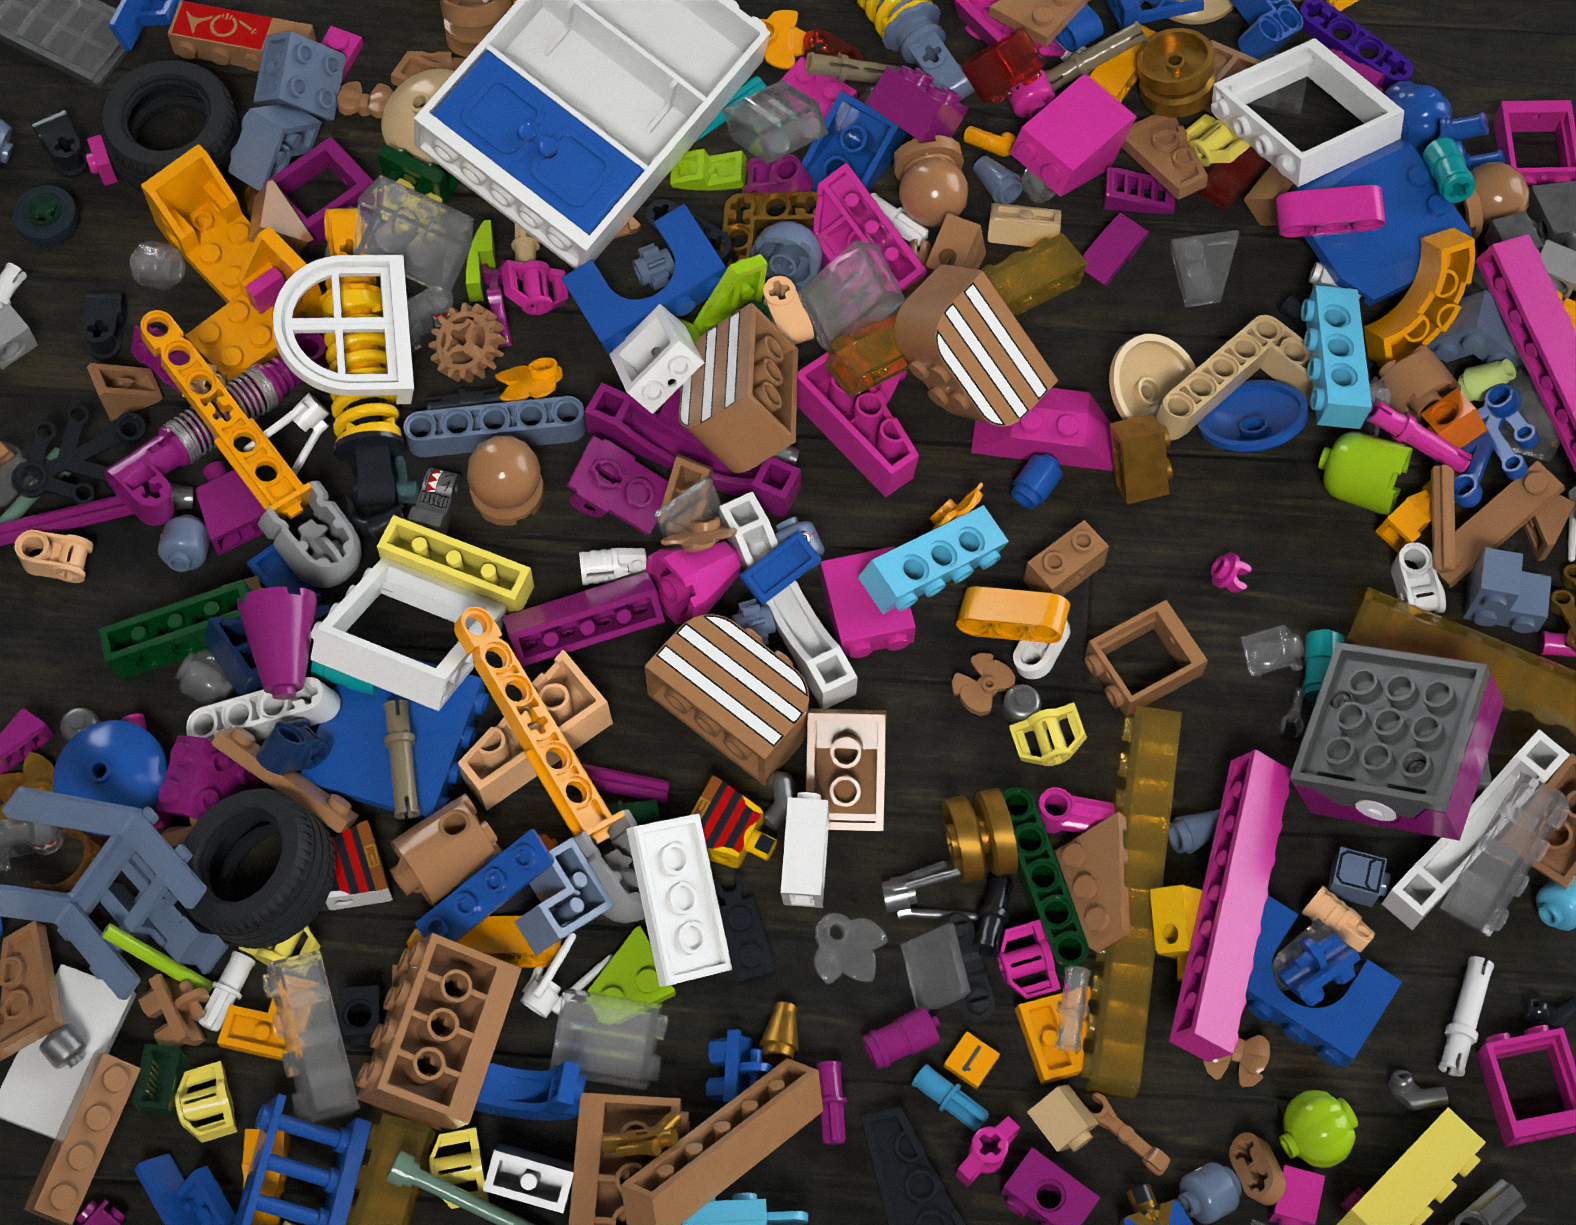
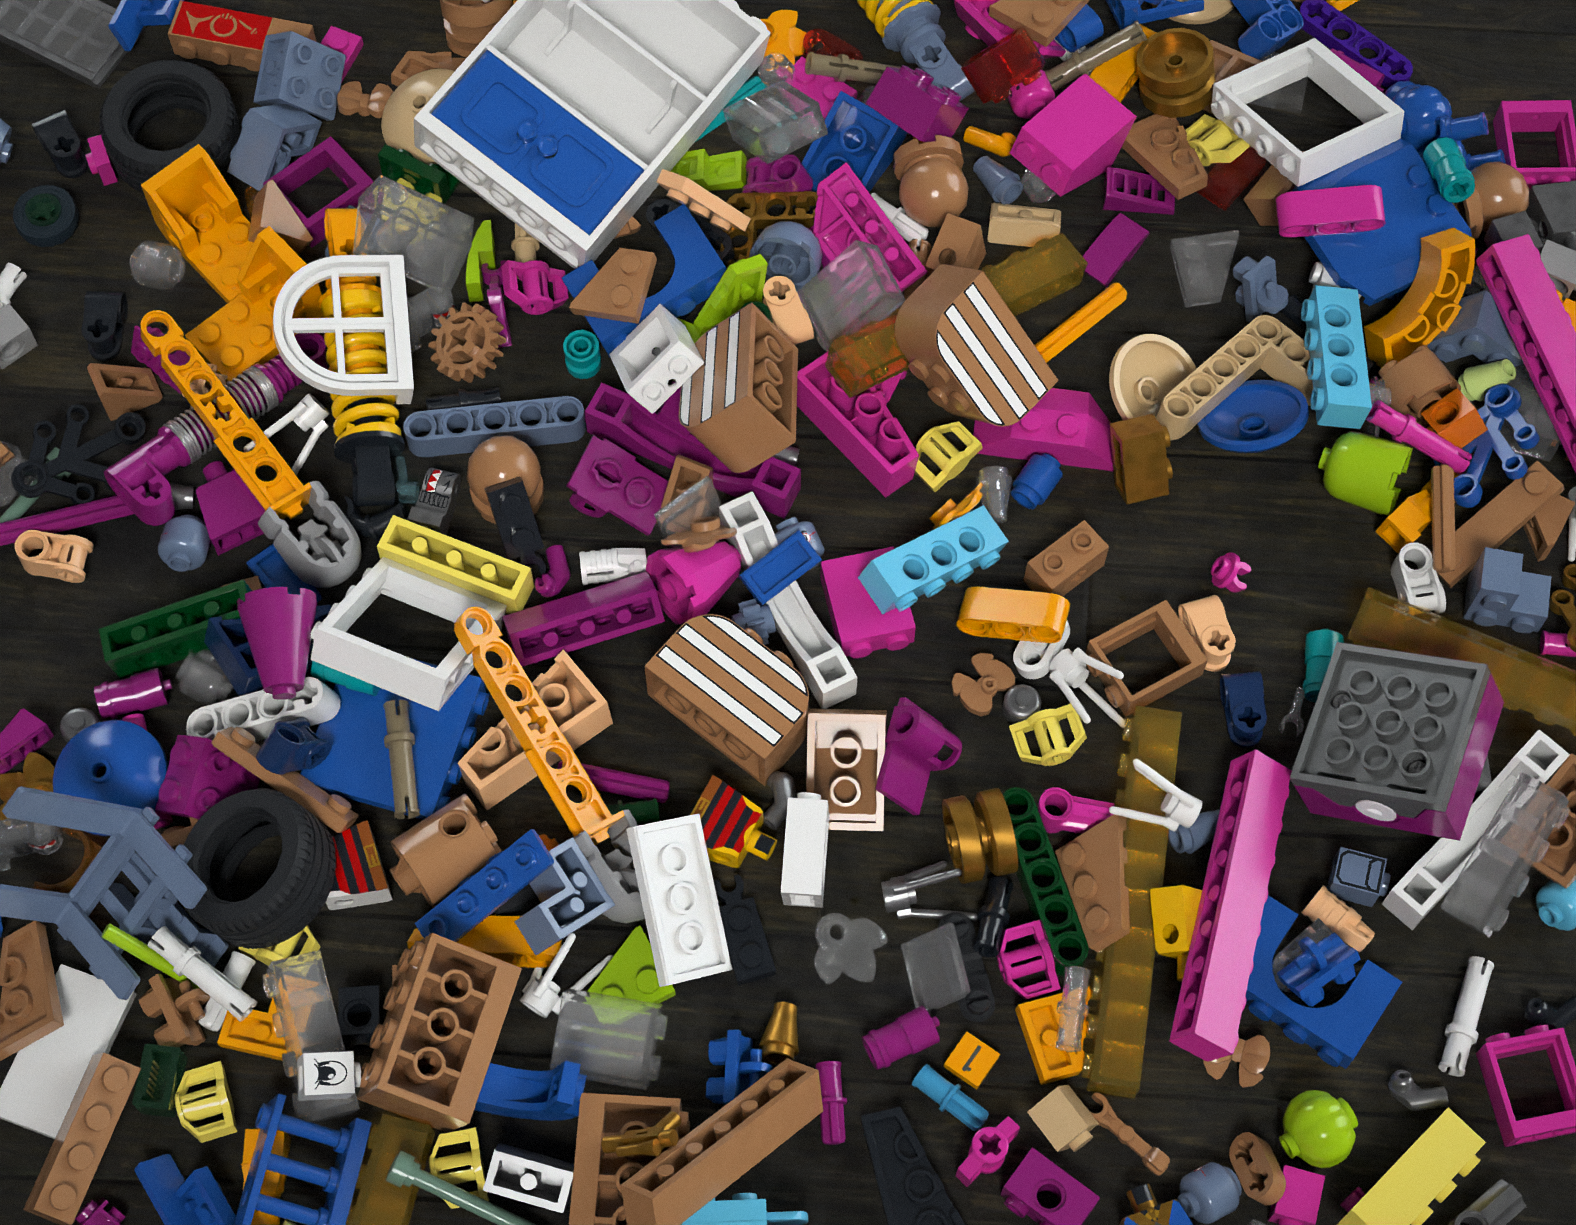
(63, 1047): flat silver piece -> none
(135, 693): none -> magenta piece
(190, 964): none -> white pin
(265, 290): dark pink tile -> none
(327, 1075): none -> white brick
(516, 522): none -> black plate
(533, 380): light orange plate -> none
(558, 574): none -> magenta arm
(579, 362): none -> teal wheel
(618, 287): none -> medium nougat wing
(653, 266): sand blue gear -> none
(702, 201): none -> light nougat wing
(775, 69): none -> clear piece
(912, 754): none -> magenta piece
(957, 460): none -> light yellow piece
(995, 491): none -> clear cone
(1070, 669): none -> white plant
(1081, 321): none -> light orange axle
(1178, 805): none -> white plant
(1210, 630): none -> light nougat piece
(1243, 702): none -> dark blue piece
(1259, 287): none -> sand blue hips
(1272, 650): clear bracket -> none

